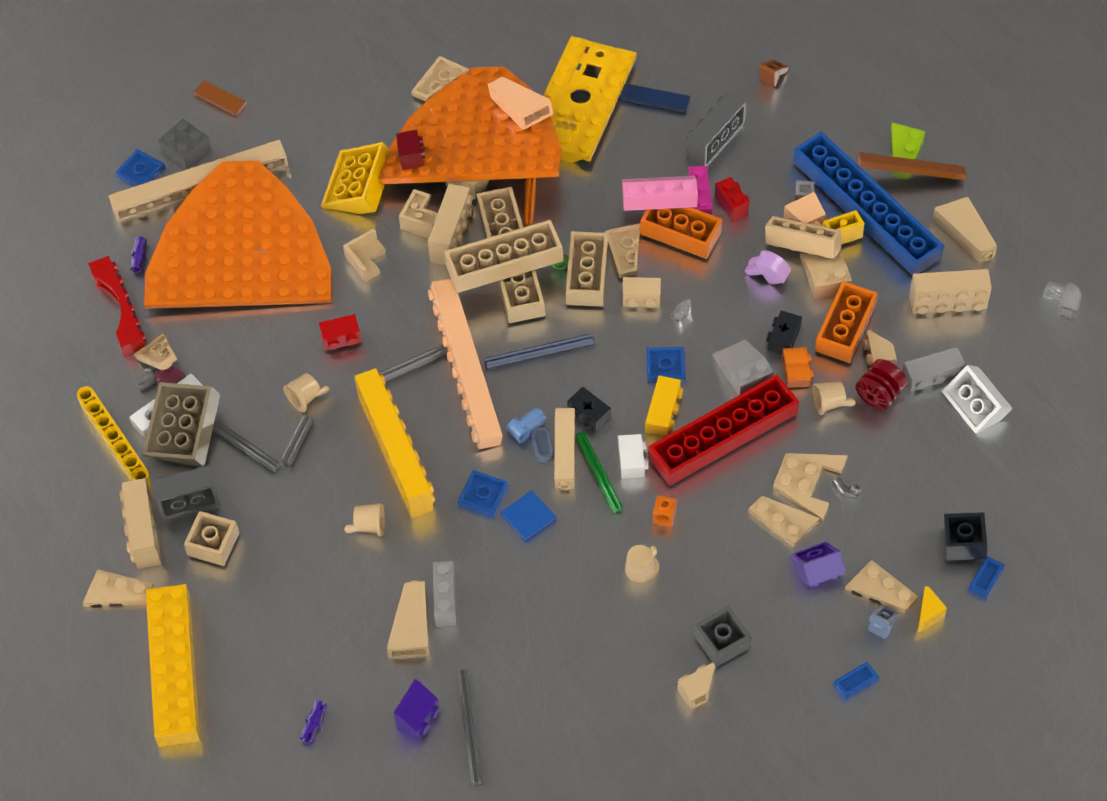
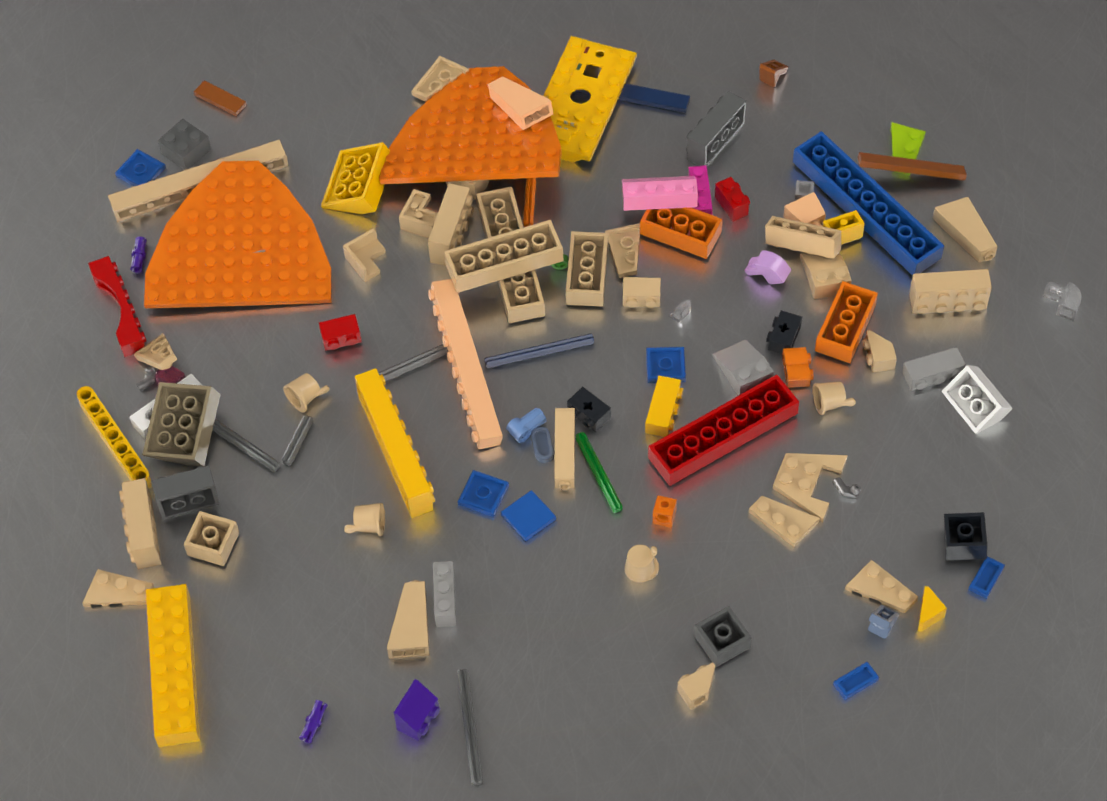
(410, 150): dark red brick -> none
(631, 456): white brick -> none
(818, 564): slope -> none
(881, 384): dark red wheel -> none

